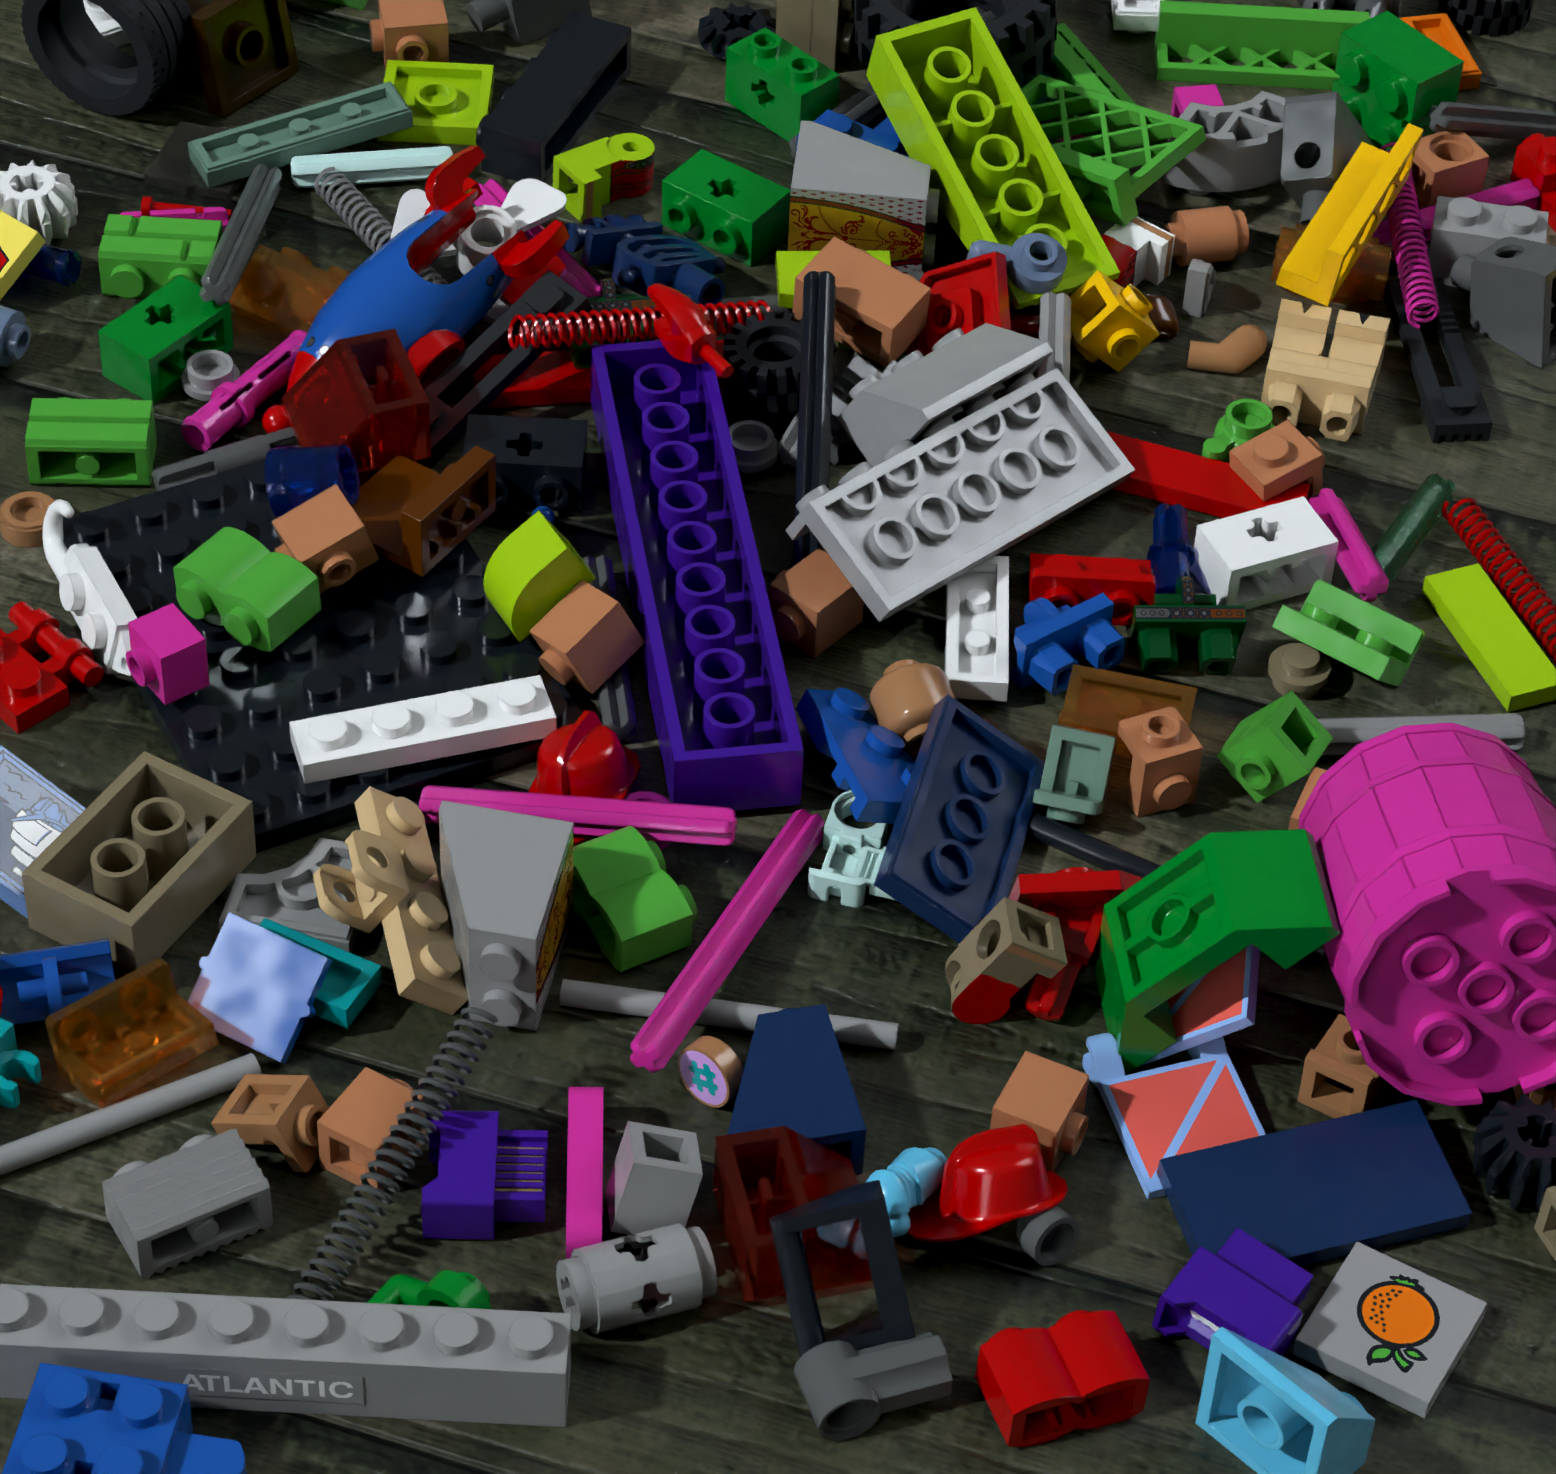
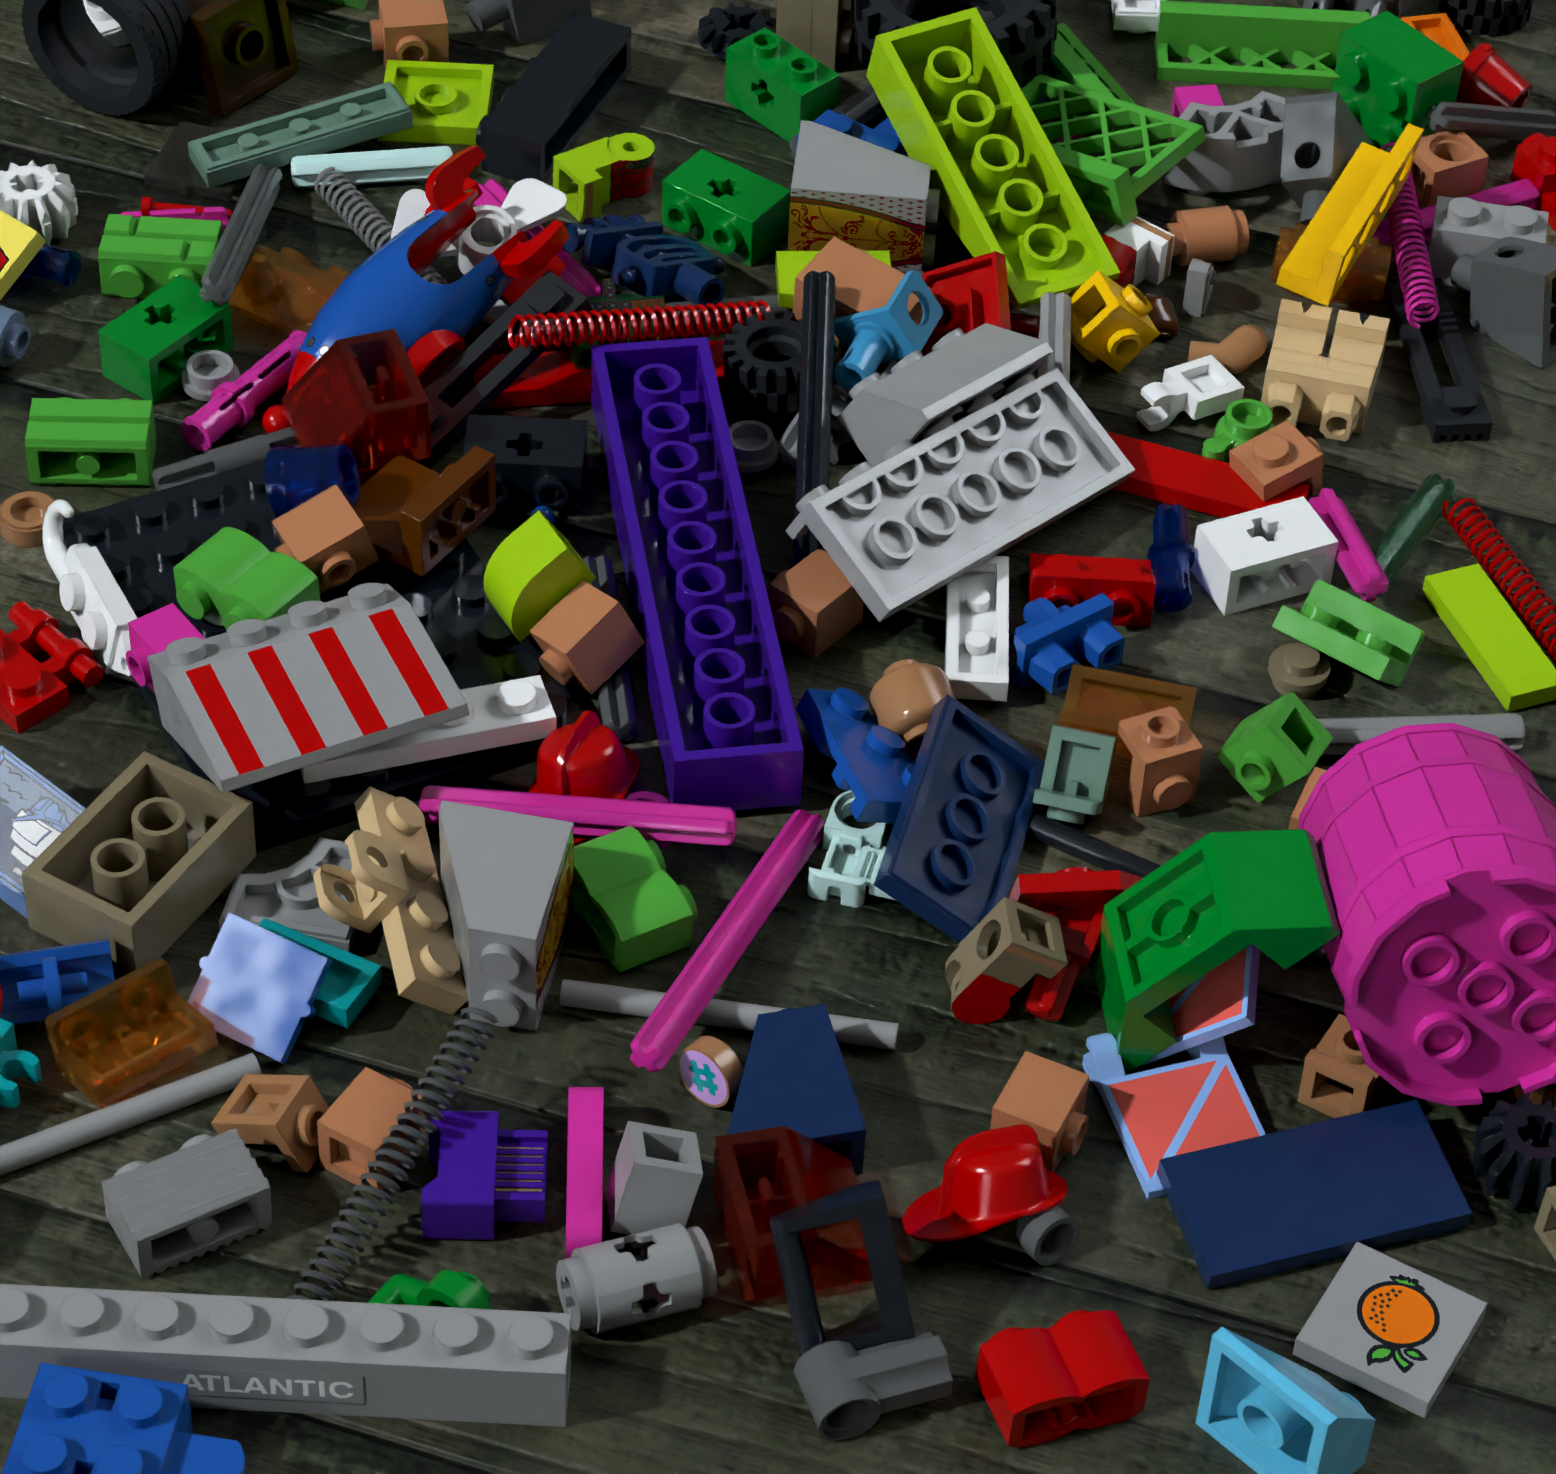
(303, 686): none -> light grey slope
(685, 329): red hand -> none
(885, 332): none -> dark azure bracket
(909, 1183): medium azure arm -> none
(1022, 268): sand blue plate -> none
(1186, 623): dark green hips -> none
(1196, 387): none -> white plate
(1238, 1289): dark purple piece -> none
(1491, 80): none -> red piece

